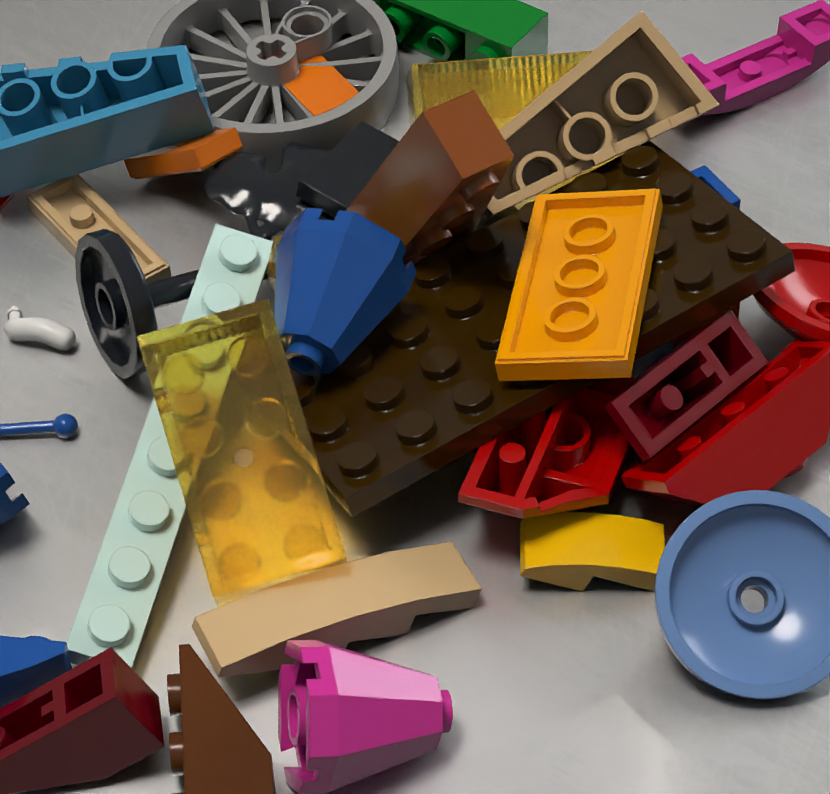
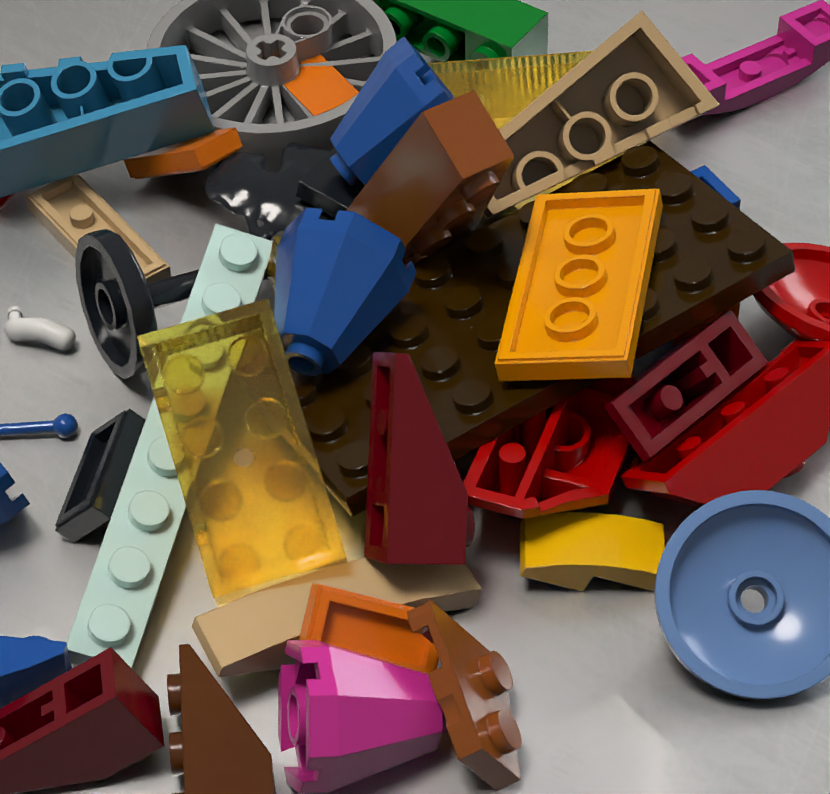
(100, 476): none -> black tile
(366, 627): none -> orange tile
(384, 111): none -> blue cone
(414, 489): none -> dark red slope
(473, 696): none -> dark orange wing

